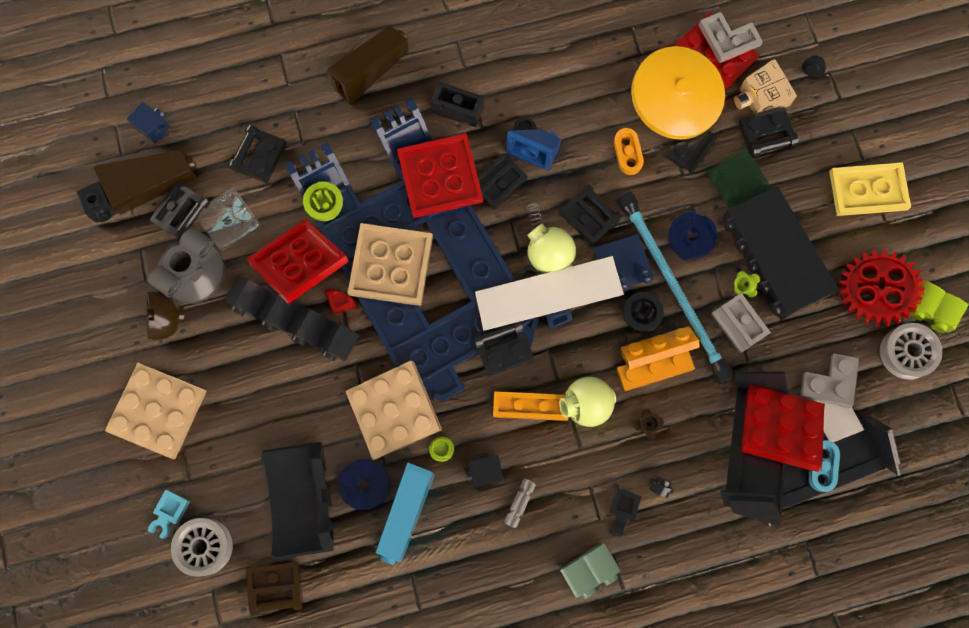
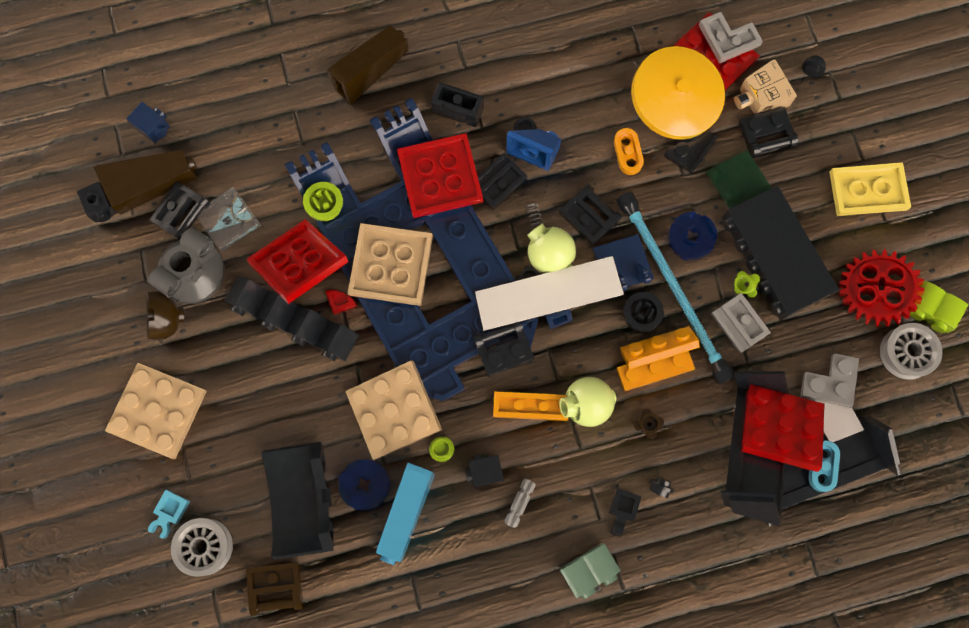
(264, 157): black plate -> none

